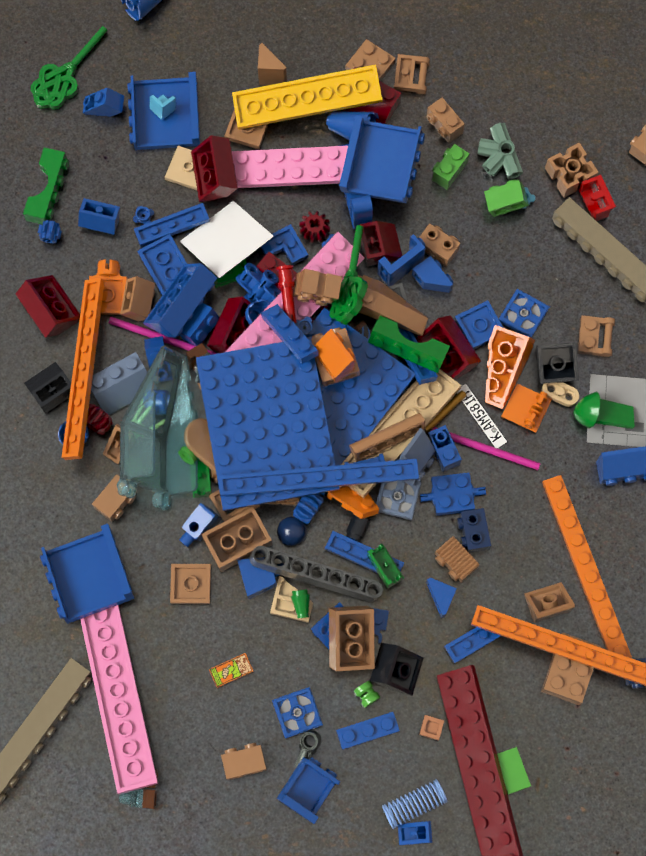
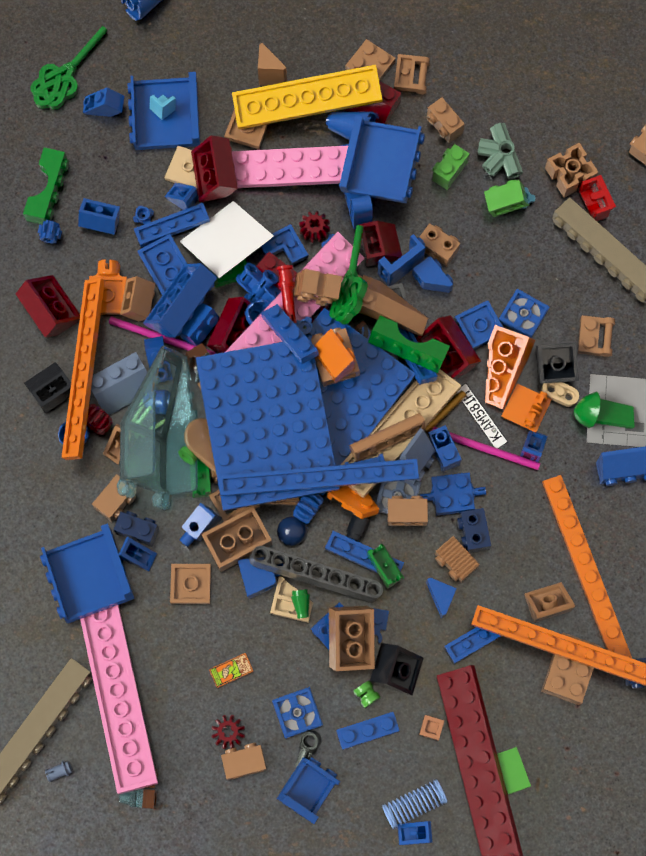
(59, 771): none -> sand blue pin
(137, 554): none -> blue slope
(139, 530): none -> dark blue brick
(182, 195): none -> blue slope
(222, 735): none -> dark red gear
(407, 511): none -> medium nougat brick
(533, 446): none -> blue slope

